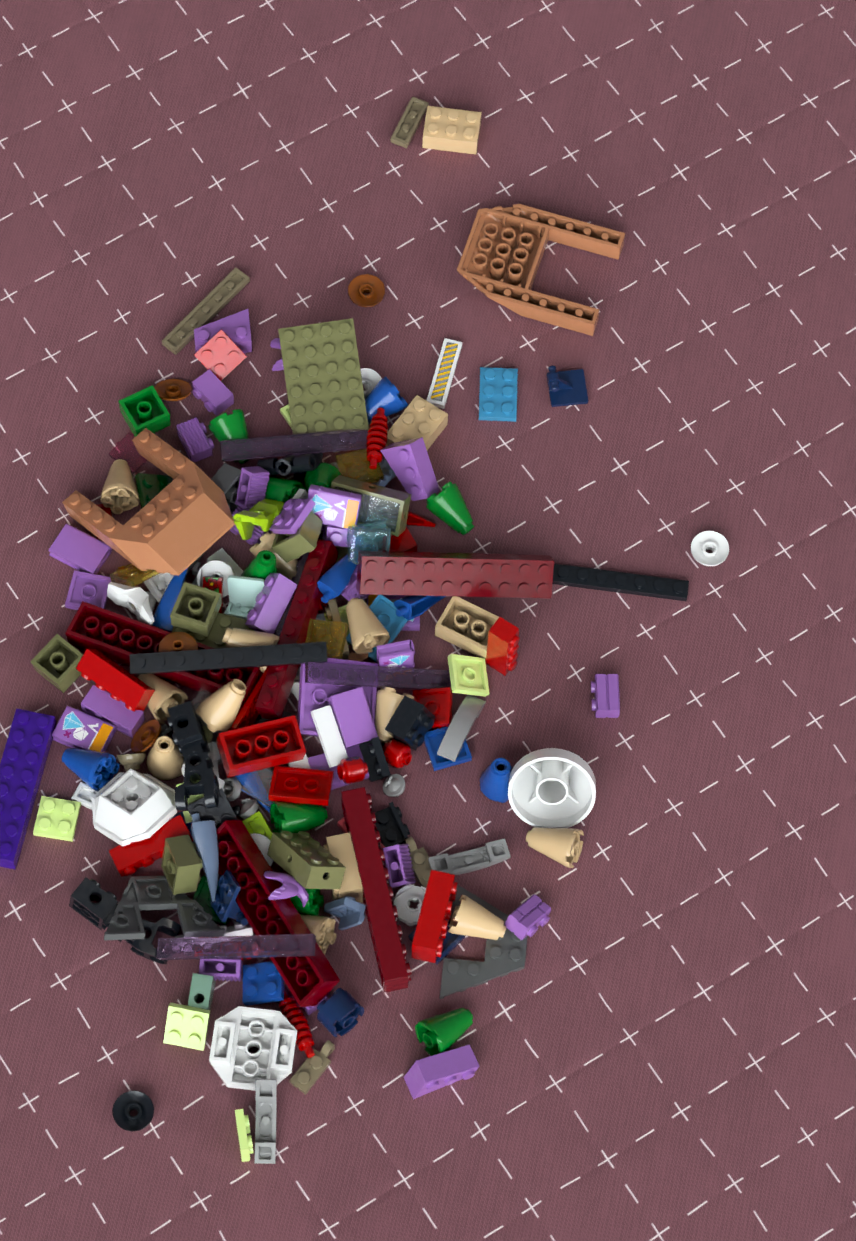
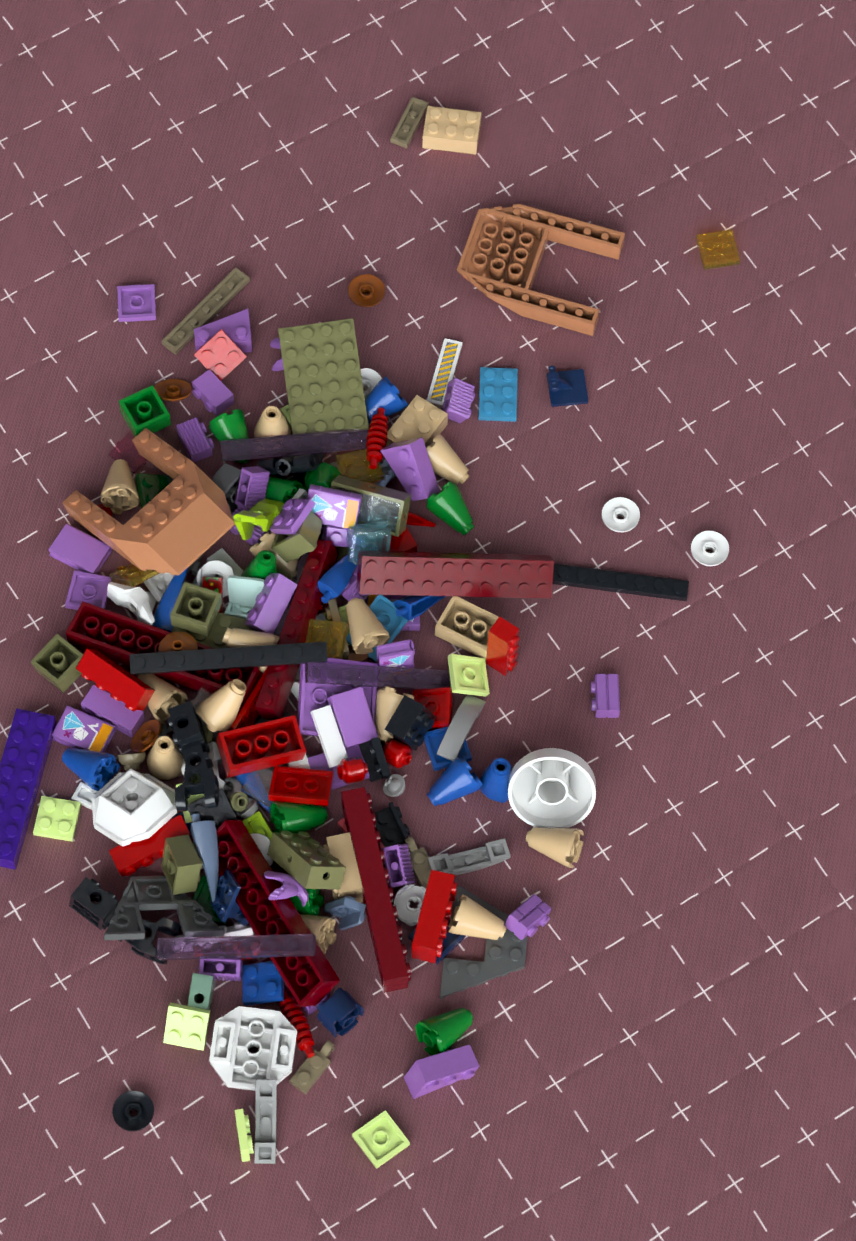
(136, 303): none -> medium lavender plate
(234, 801): none -> olive plate
(271, 424): none -> tan cone
(380, 1139): none -> yellowish green plate
(446, 461): none -> tan cone
(454, 783): none -> blue cone
(458, 400): none -> medium lavender brick
(620, 507): none -> white dish
(717, 249): none -> clear yellow plate

